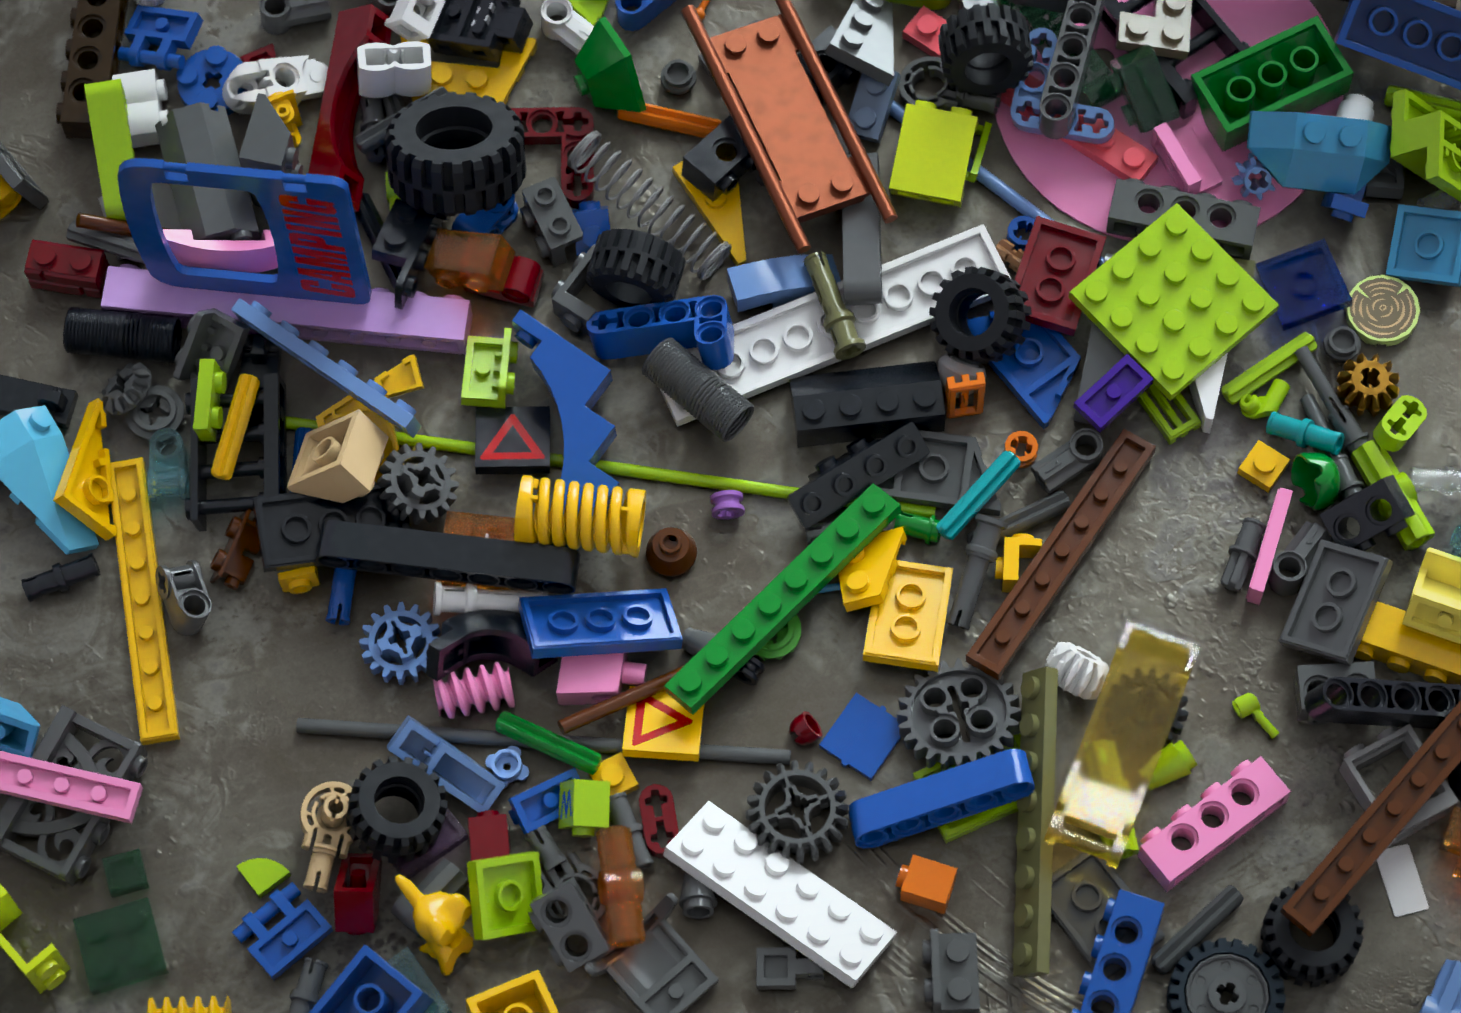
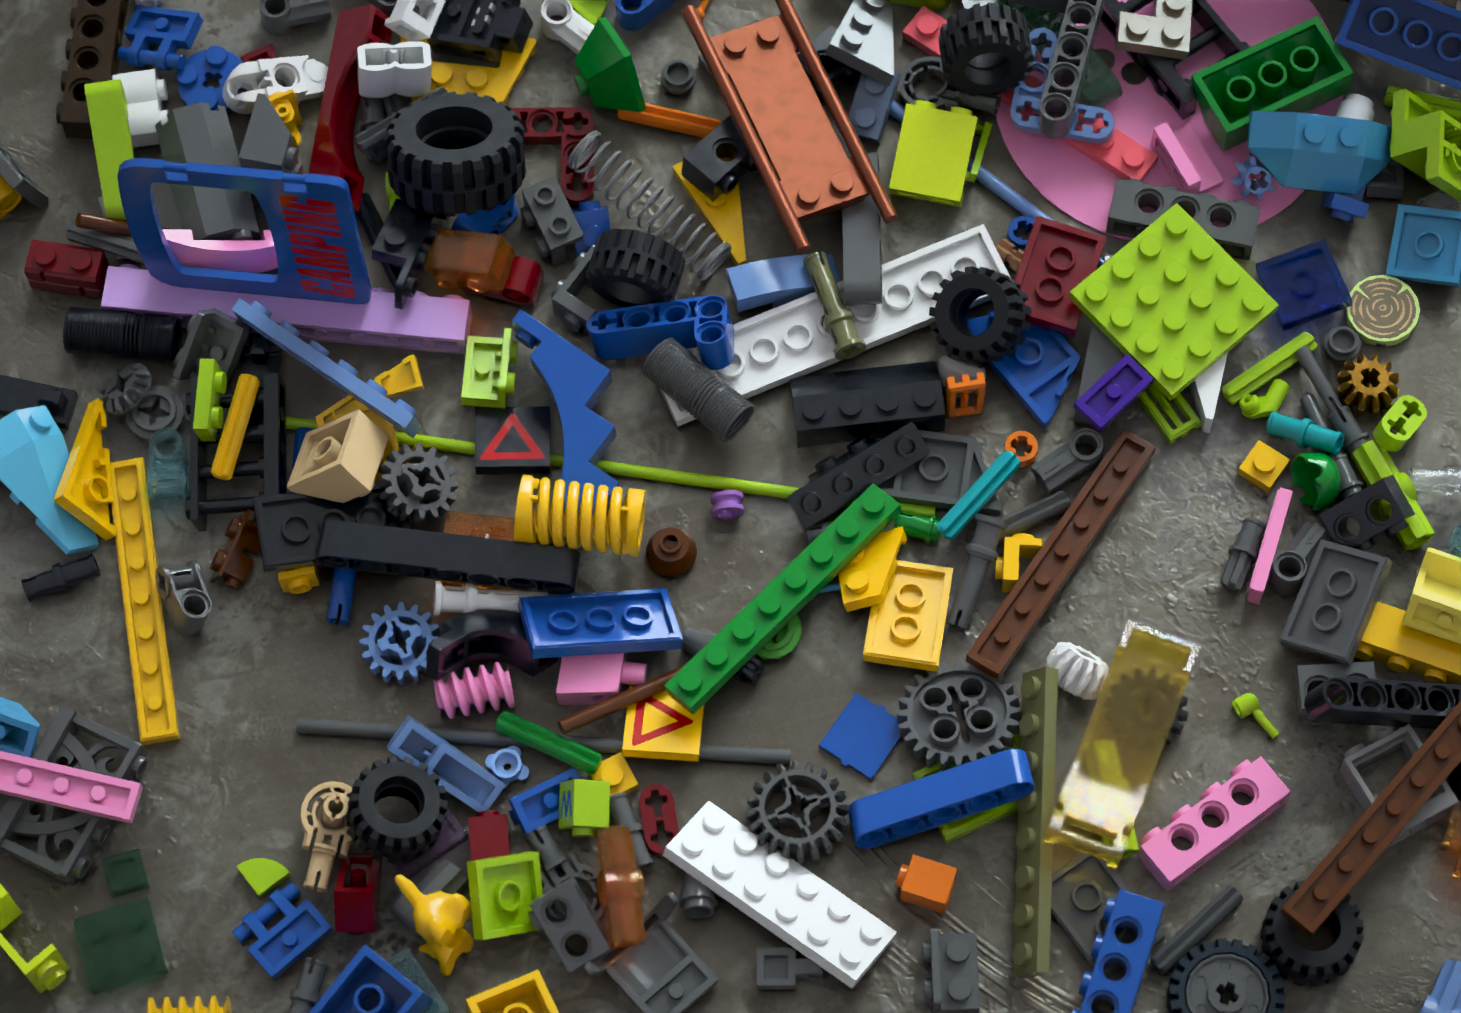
(806, 728): dark red hinge -> none
(1143, 89): clear green brick -> none
(1173, 764): lime cone -> none
(1402, 880): white sticker -> none

